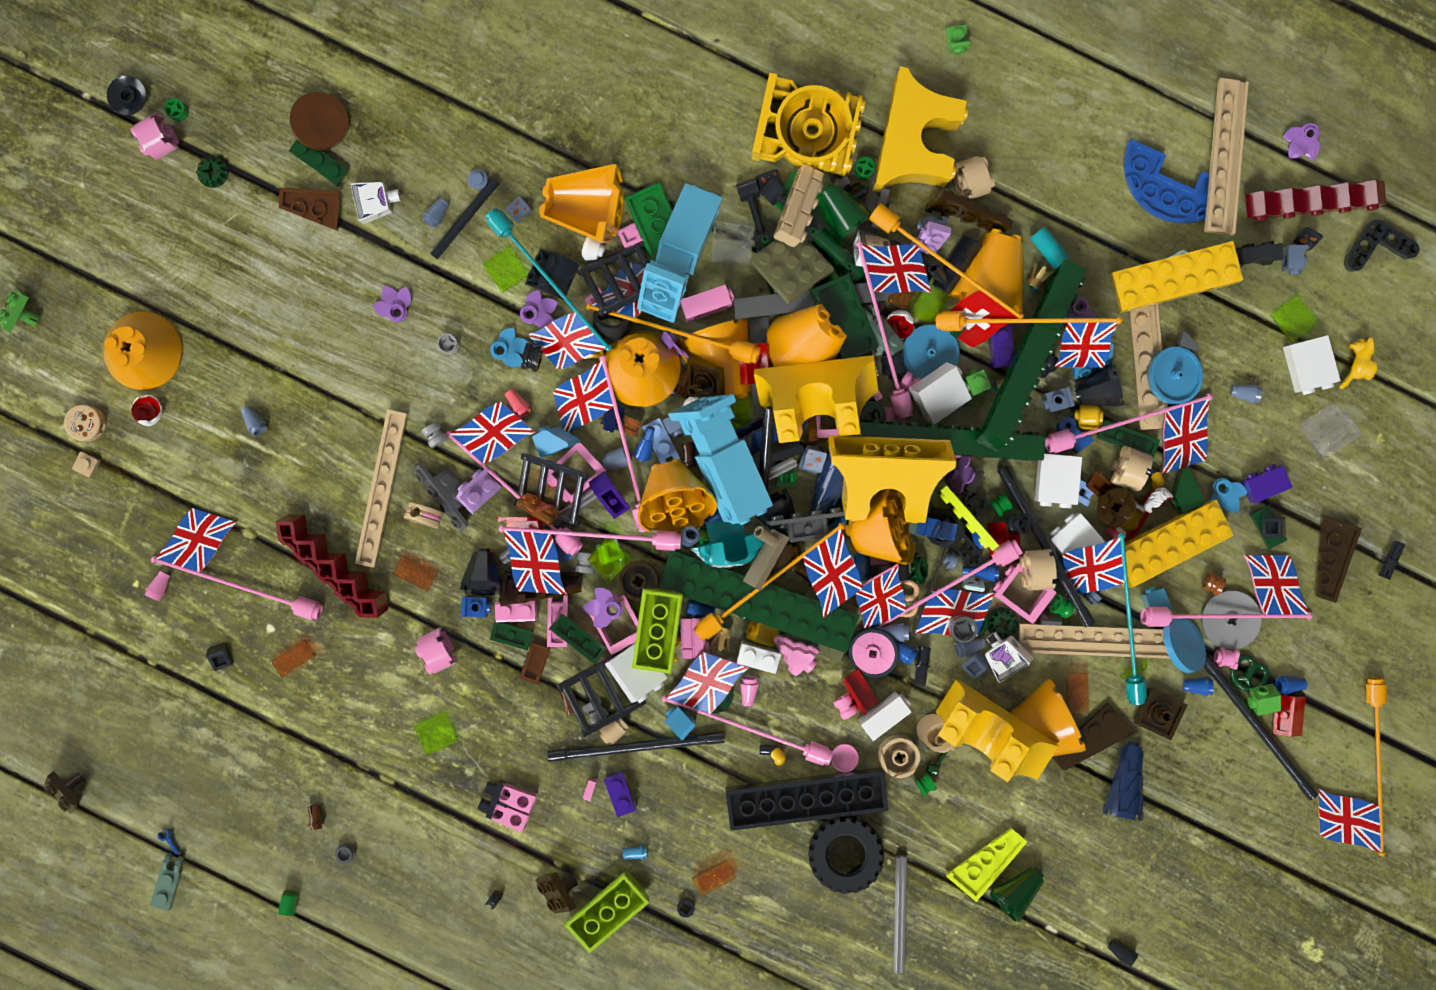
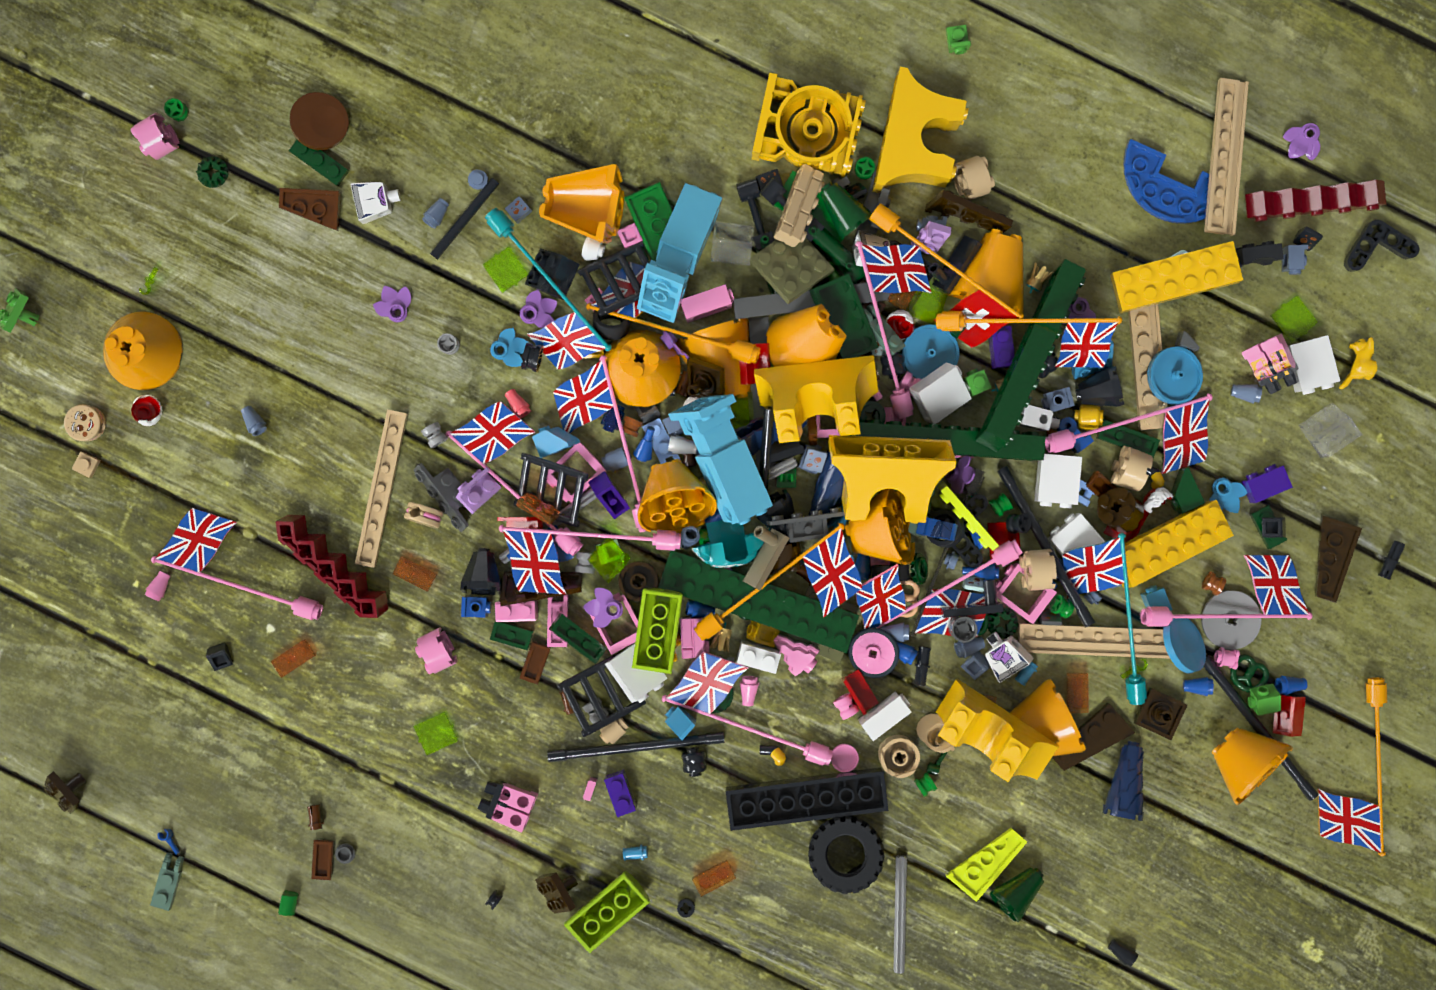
(120, 89): black dish -> none
(149, 280): none -> clear neon green hand
(322, 859): none -> reddish brown tile
(648, 414): none -> dark grey slope
(681, 445): none -> white cone
(694, 761): none -> black piece
(990, 605): none -> black piece
(1025, 673): none -> dark azure pin
(1038, 419): none -> white torso
(1049, 247): teal brick -> none
(1248, 761): none -> light orange cone
(1271, 362): none -> hips

